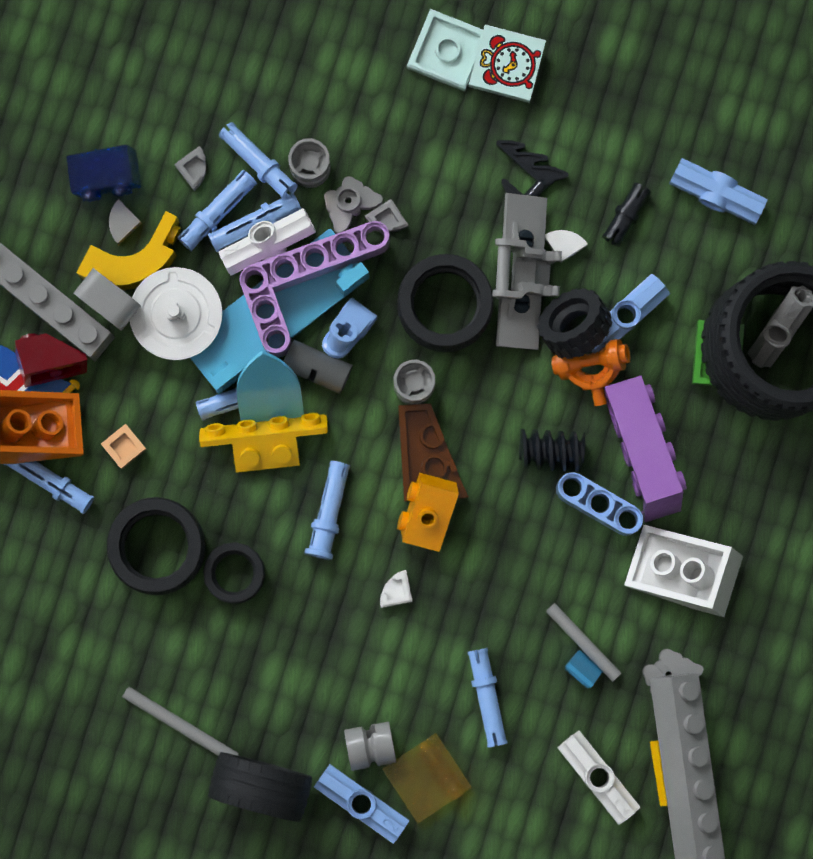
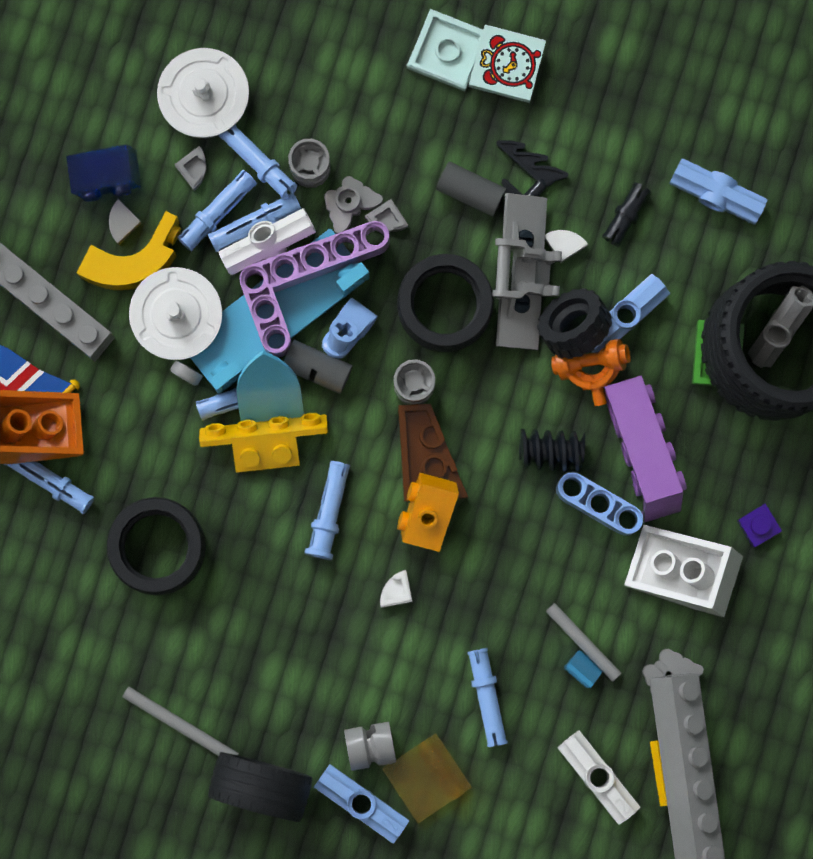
(47, 359): dark red slope -> none
(107, 299): light grey beam -> none
(123, 446): light nougat plate -> none
(186, 373): none -> light grey tile
(203, 92): none -> white piece
(210, 576): black tyre -> none
(471, 188): none -> dark grey pin
(759, 525): none -> dark purple plate

